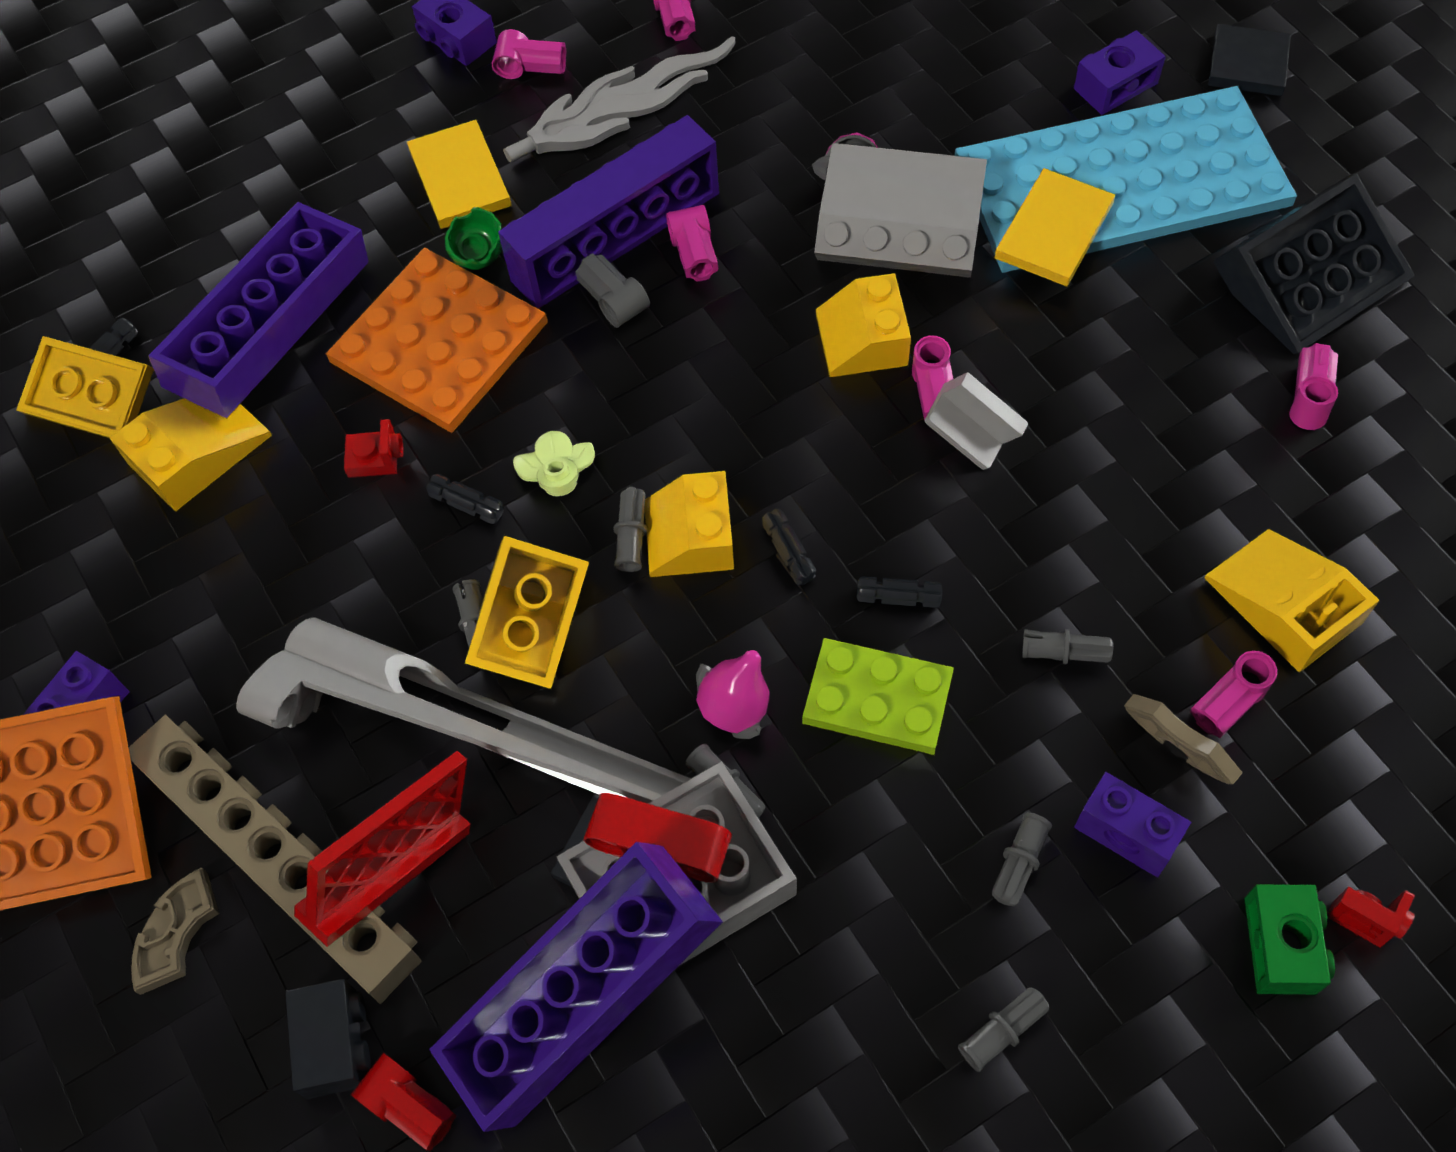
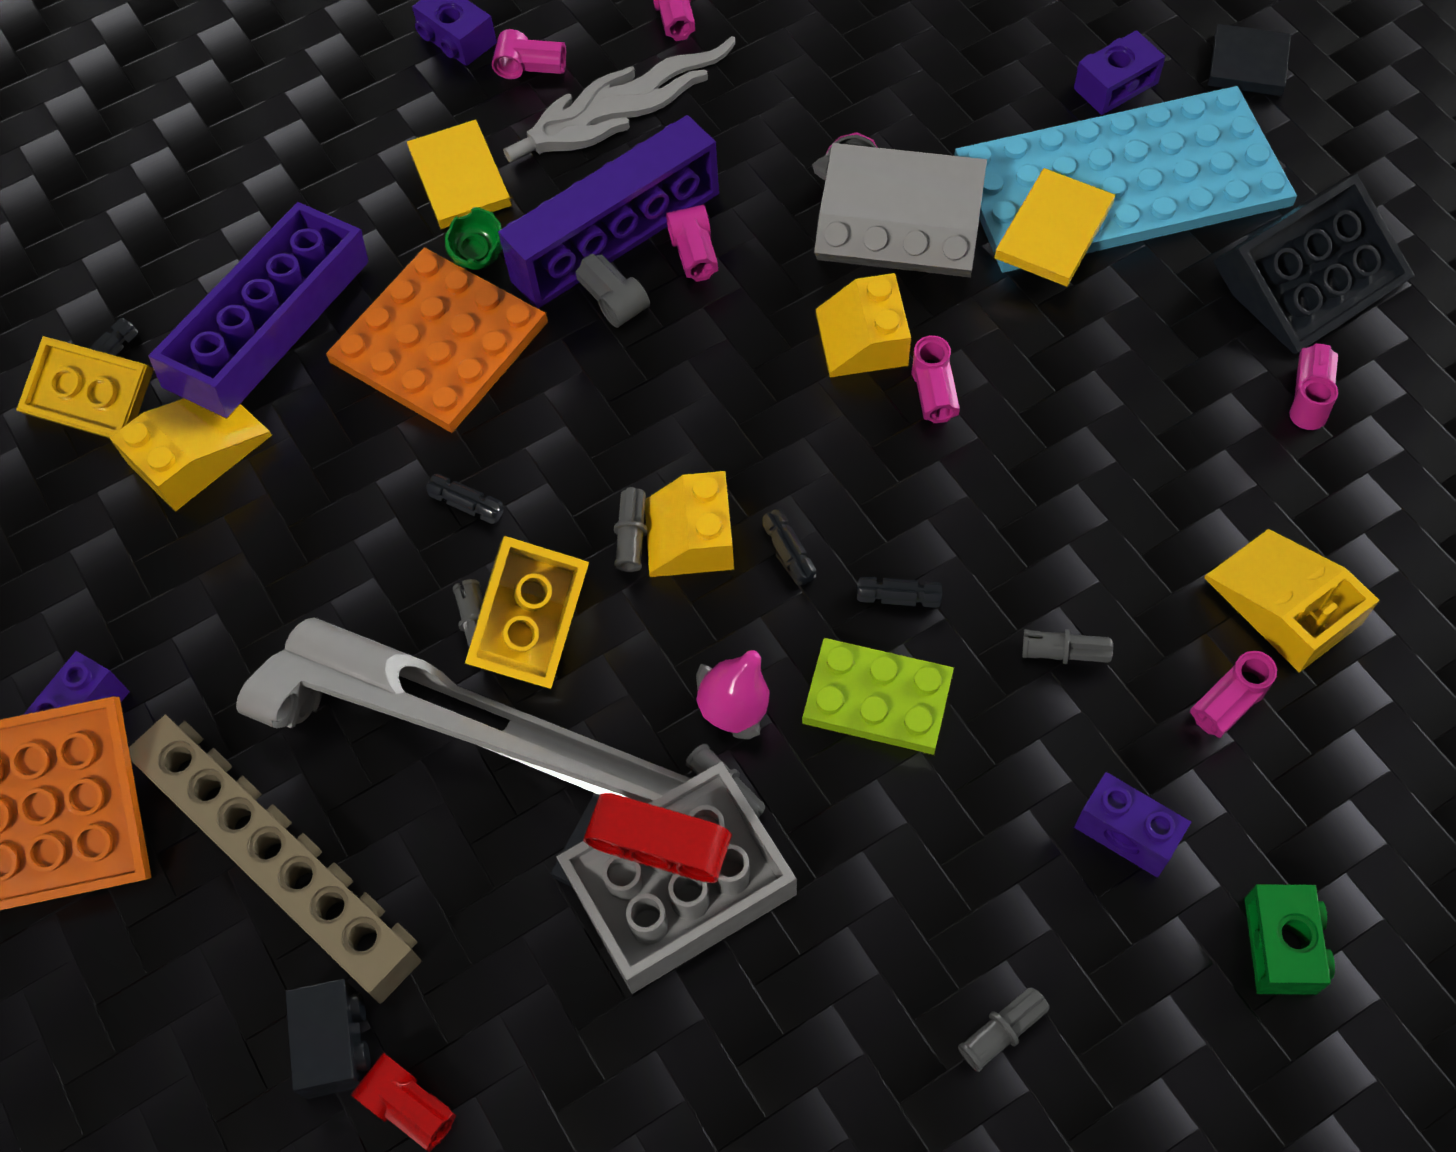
(167, 934): dark tan tile -> none
(373, 452): red bracket -> none
(384, 852): red fence -> none
(555, 463): yellowish green plate -> none
(574, 986): dark purple brick -> none
(974, 419): light grey panel -> none
(1021, 859): dark grey axle -> none
(1201, 751): dark tan tile -> none
(1367, 917): red bracket -> none

